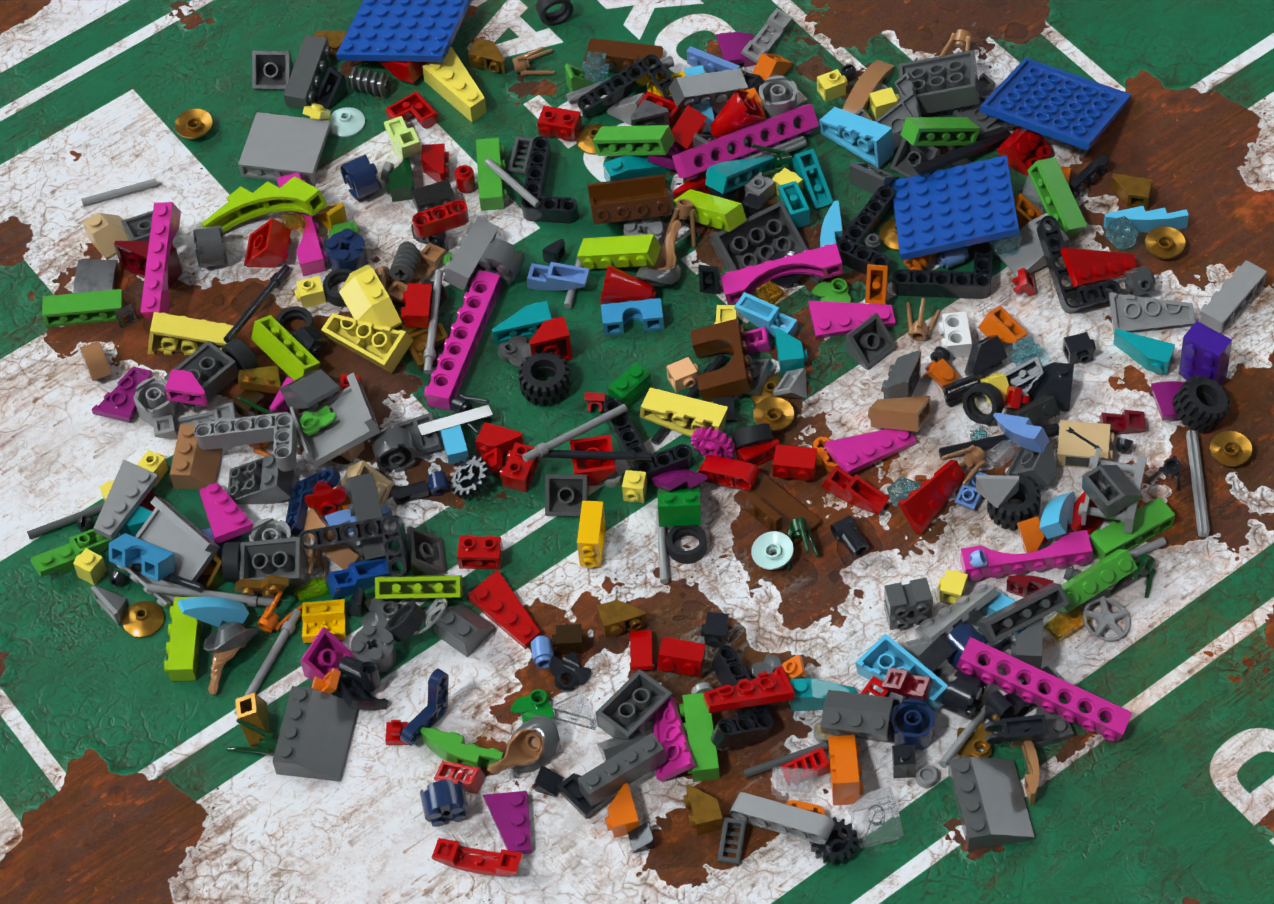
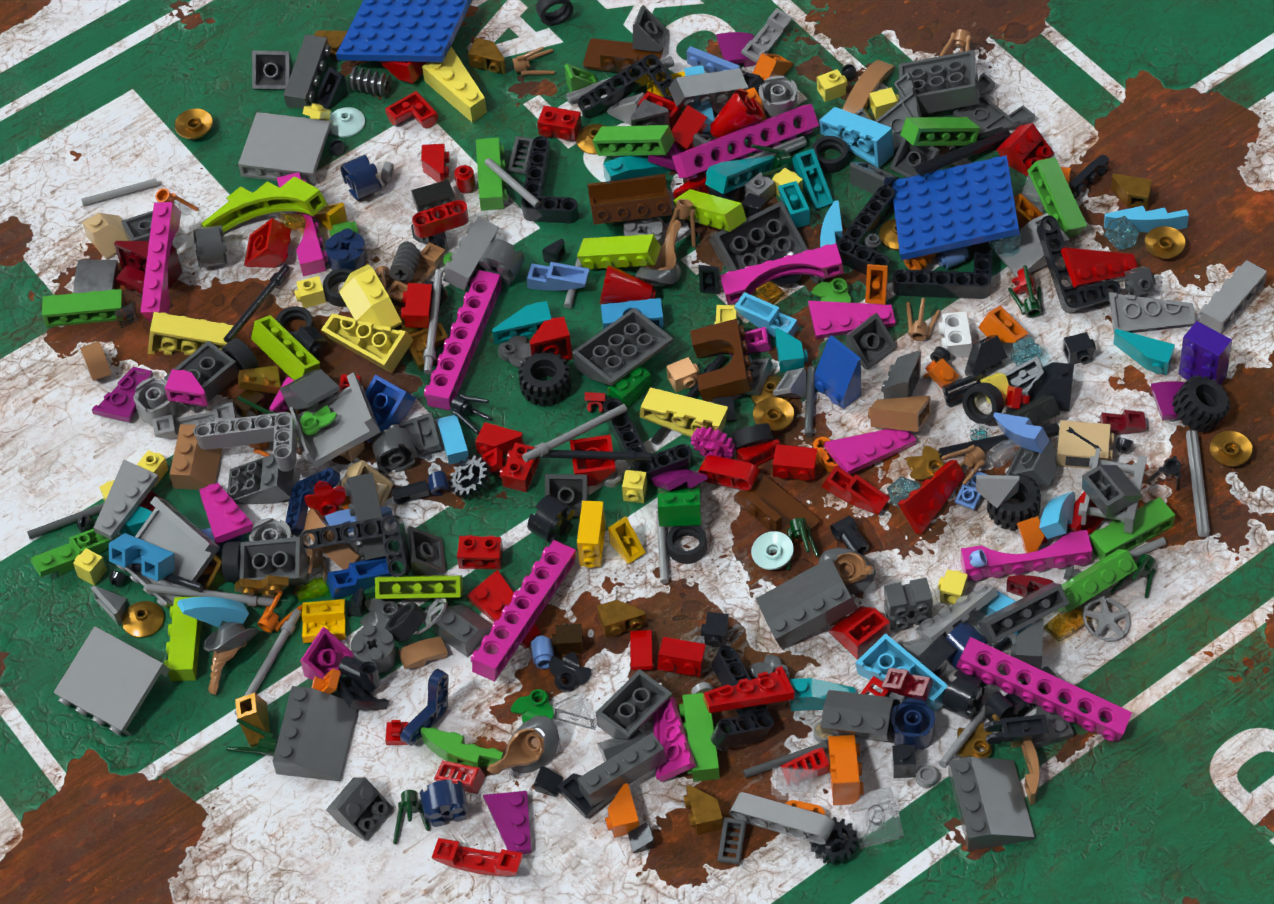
(109, 680): none -> light grey panel
(131, 279): none -> dark red slope
(164, 195): none -> orange plant
(337, 148): none -> black hinge
(360, 808): none -> dark grey slope
(388, 403): none -> blue slope
(401, 182): dark green slope -> none
(402, 139): yellowish green arch -> none
(409, 804): none -> dark green plant
(418, 653): none -> medium nougat slope
(455, 419): white sticker -> none
(523, 610): none -> dark pink brick
(551, 519): none -> black brick
(595, 66): clear light blue brick -> none
(620, 348): none -> dark grey slope
(625, 540): none -> yellow slope
(648, 31): none -> dark grey slope
(794, 668): orange bracket -> none
(806, 603): none -> dark grey slope
(809, 410): none -> dark grey bar
(835, 143): none -> black tyre
(839, 373): none -> blue slope
(853, 568): none -> hat
(861, 630): none -> red slope
(923, 465): none -> pearl gold plate
(1032, 307): none -> dark green plant
(1055, 103): blue plate -> none

